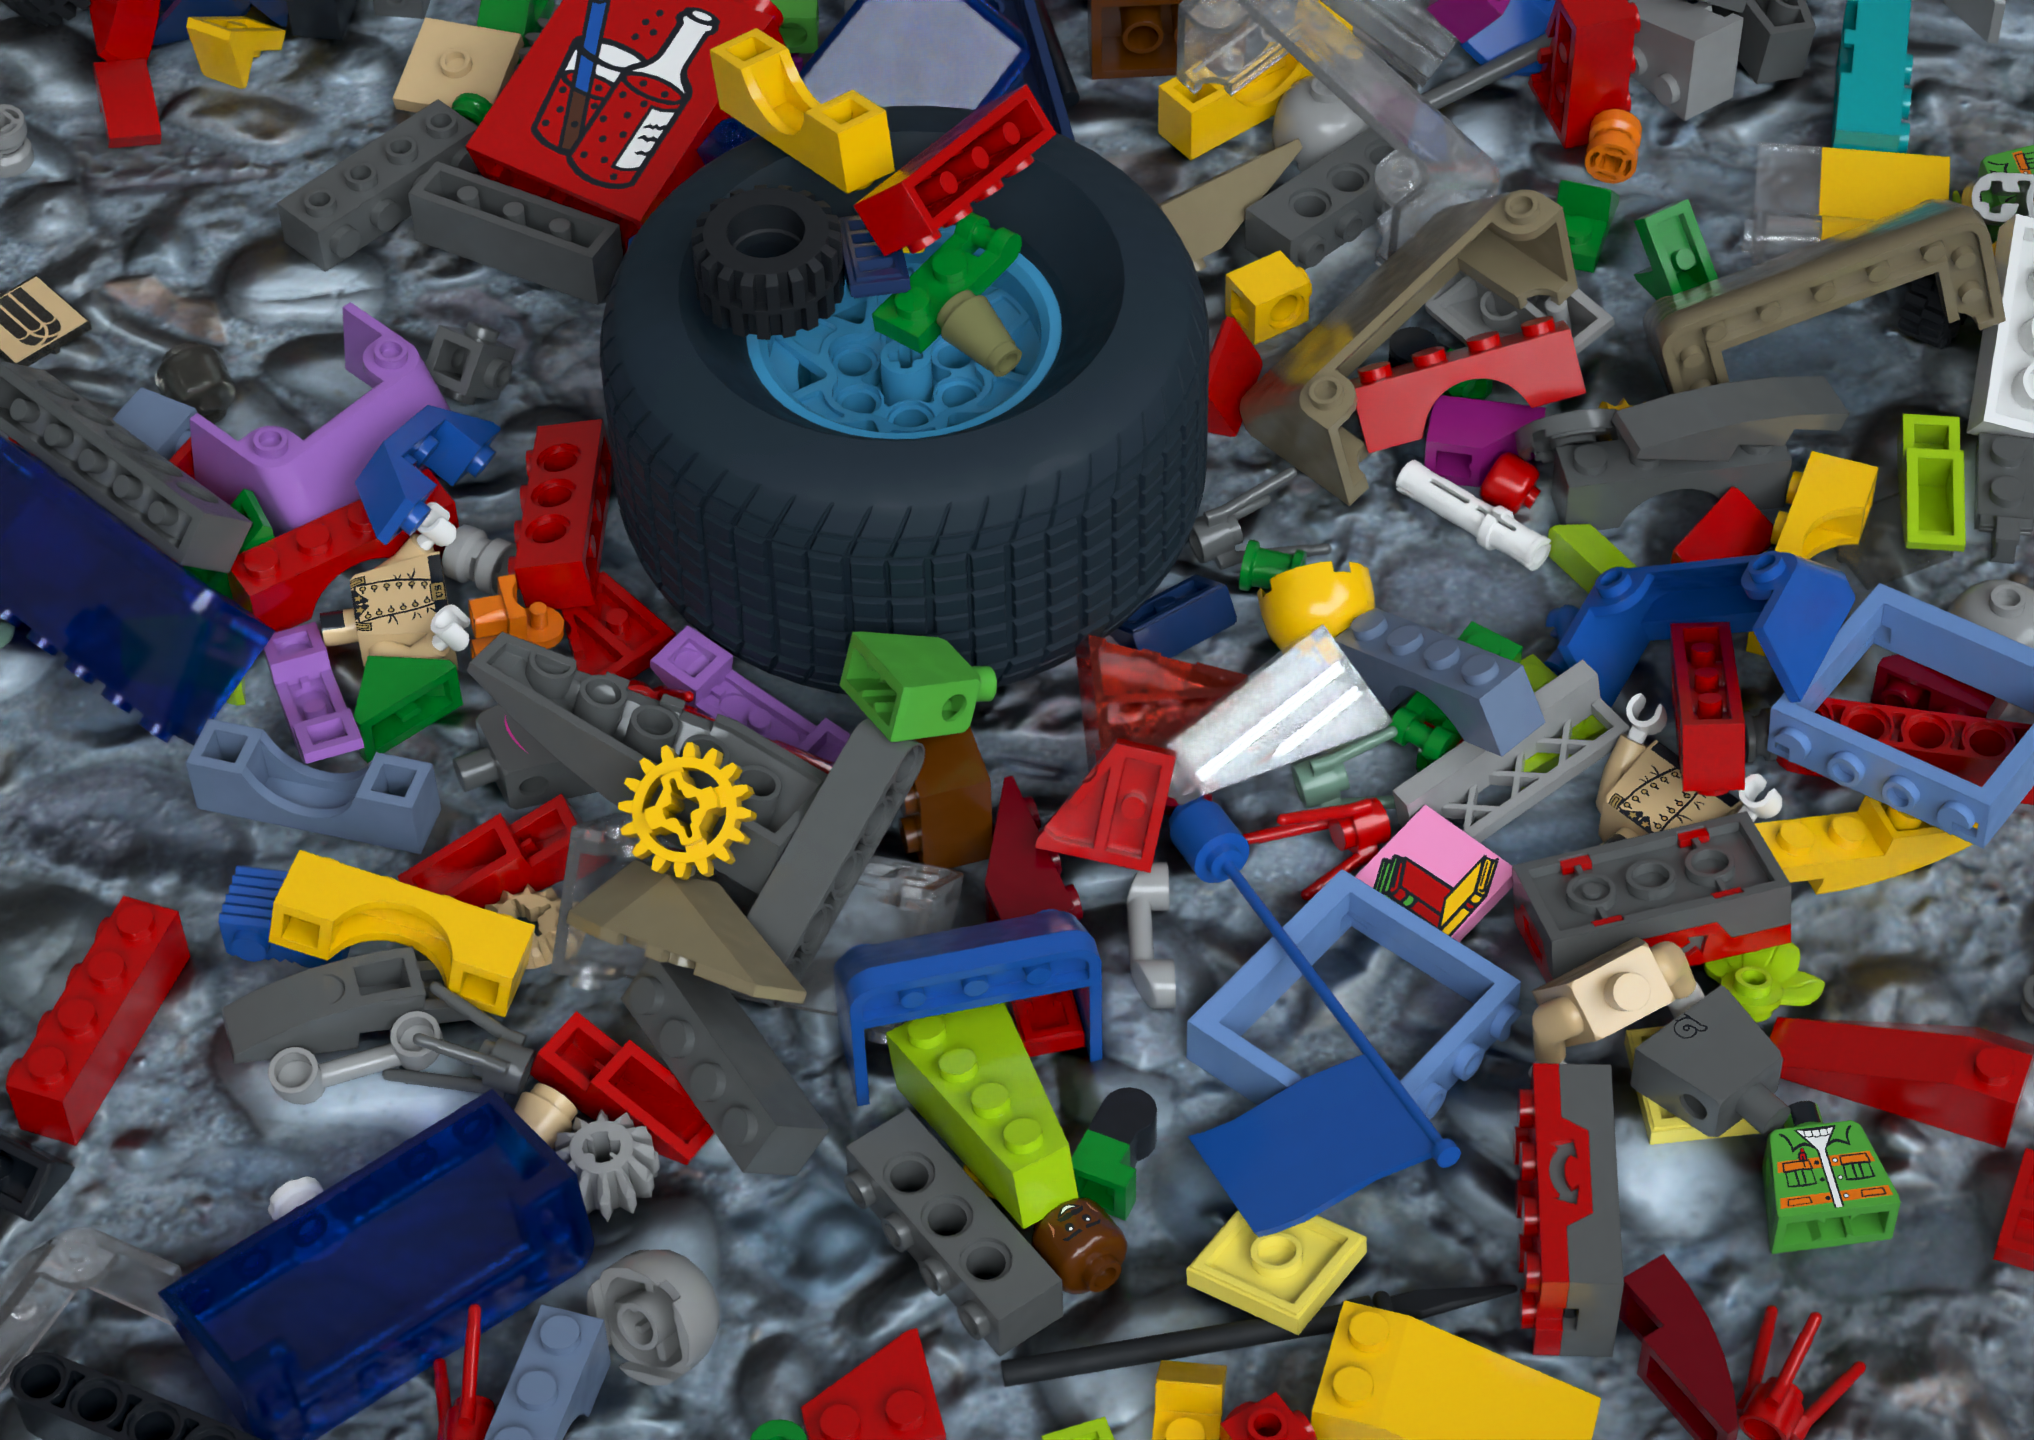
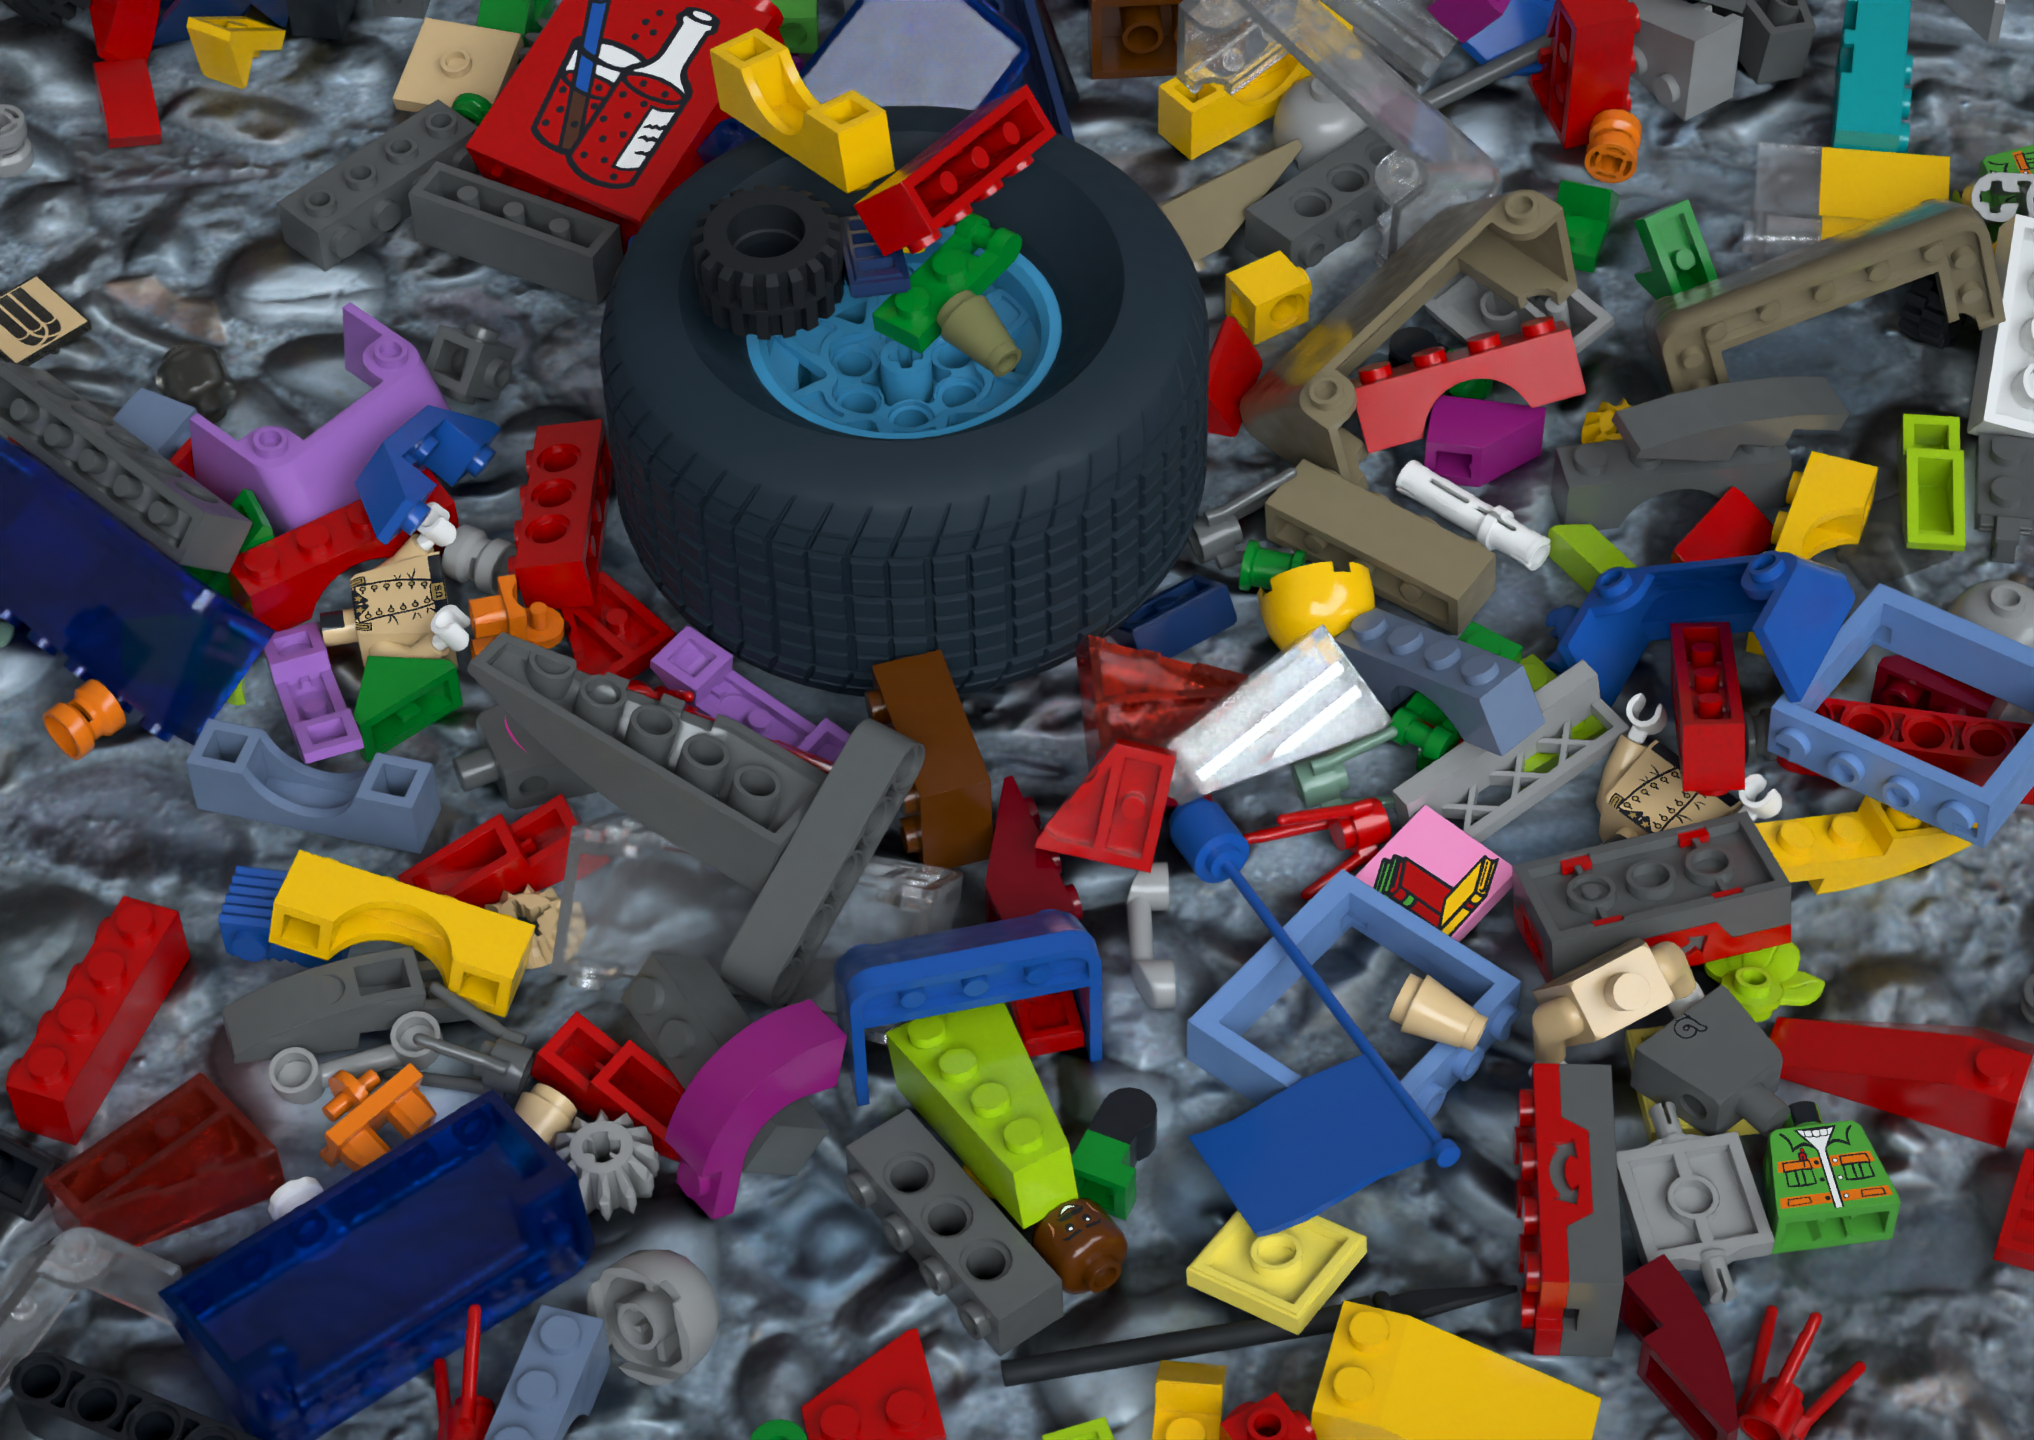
(84, 719): none -> orange wheel
(167, 1169): none -> clear red wedge
(355, 1136): none -> orange hips
(662, 820): yellow gear -> none
(688, 926): dark tan wedge -> none
(741, 1089): none -> magenta arch
(914, 684): bright green torso -> none
(1406, 554): none -> dark tan brick
(1437, 1014): none -> tan cone
(1511, 483): red piece -> none
(1564, 430): dark grey tile -> none
(1693, 1202): none -> light grey plate

